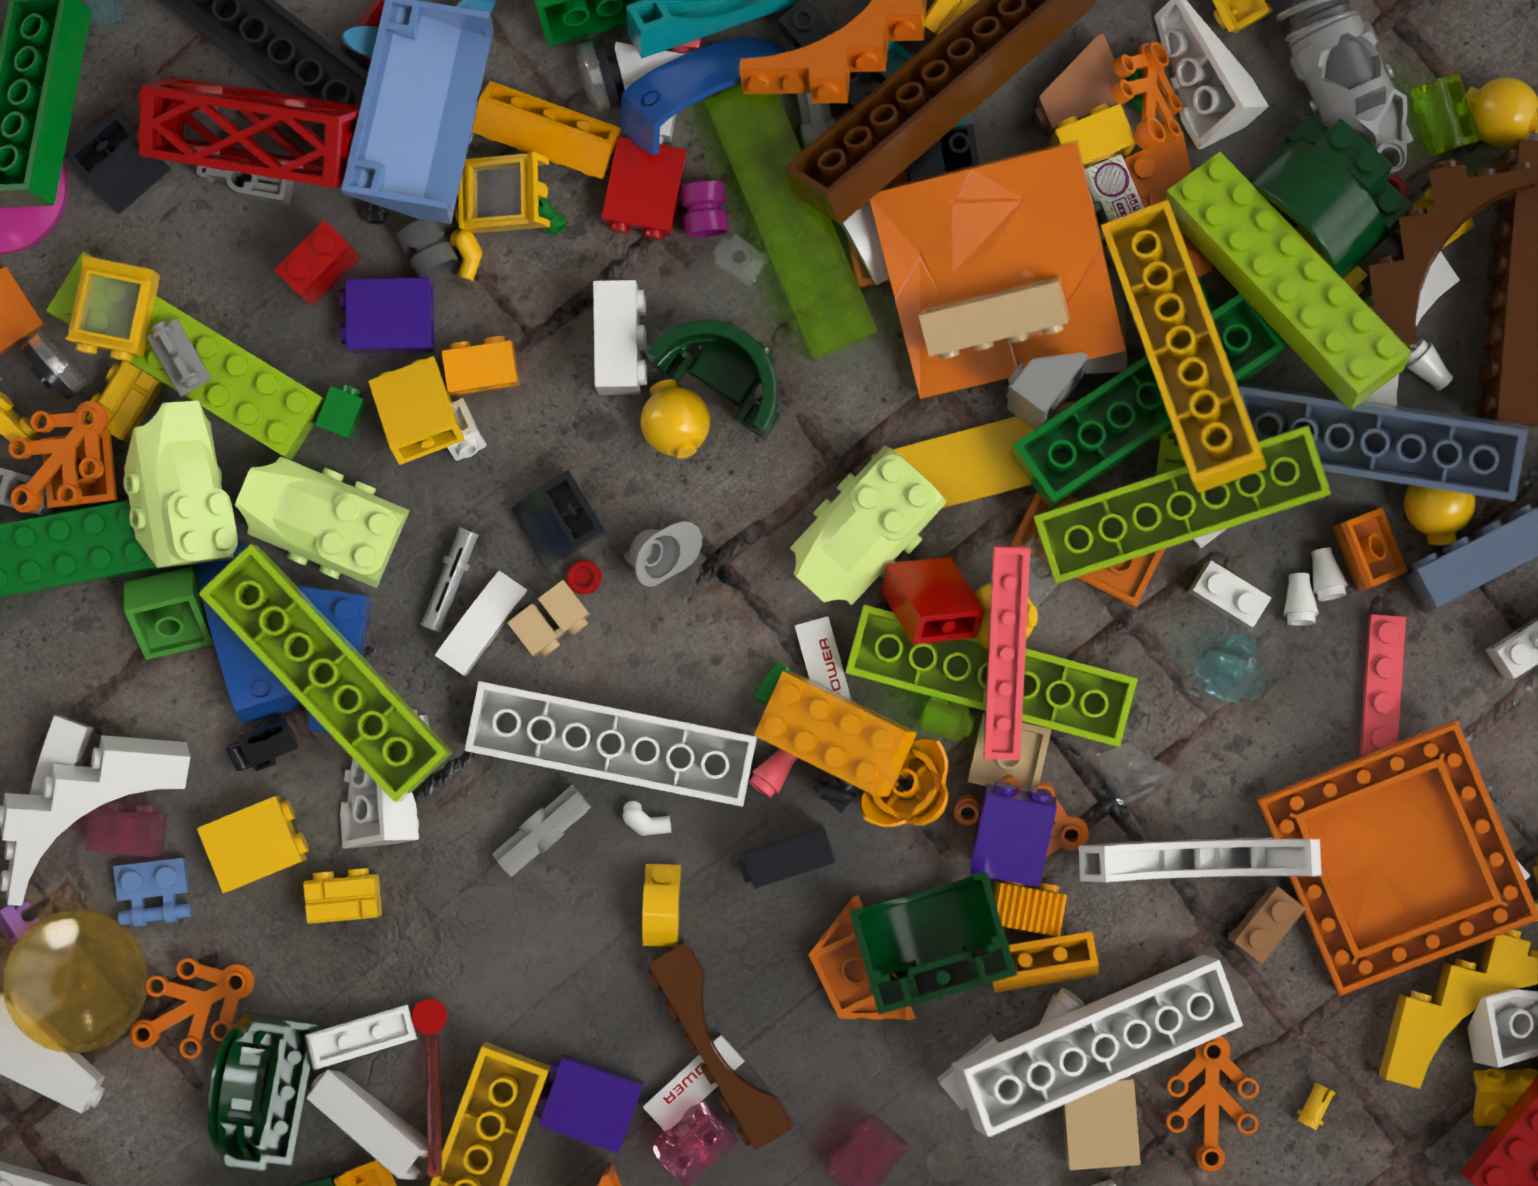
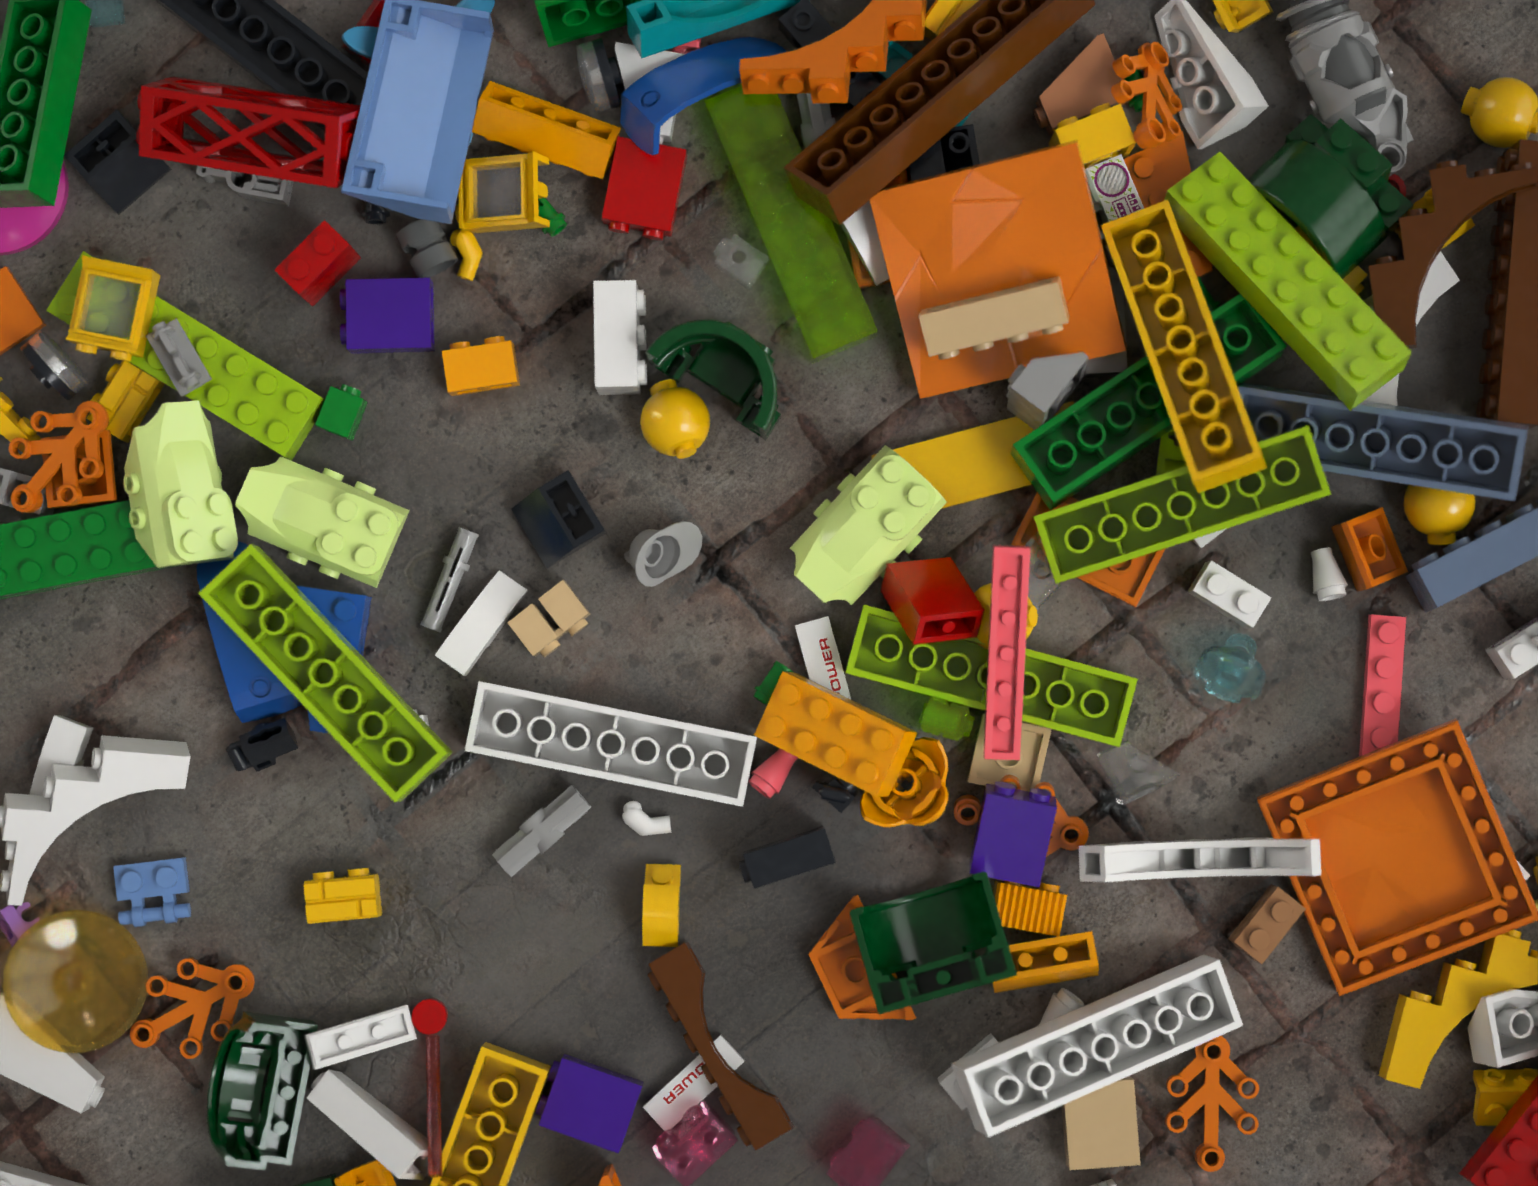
(126, 831): clear pink brick -> none
(167, 613): bright green slope -> none
(253, 843): yellow brick -> none
(372, 816): white wedge -> none
(416, 410): yellow brick -> none
(473, 438): white bracket -> none
(584, 577): red tile -> none
(704, 209): magenta wheel -> none
(1300, 601): white cone -> none
(1315, 1106): yellow pin -> none
(1428, 365): white cone -> none
(1444, 115): clear neon green brick -> none

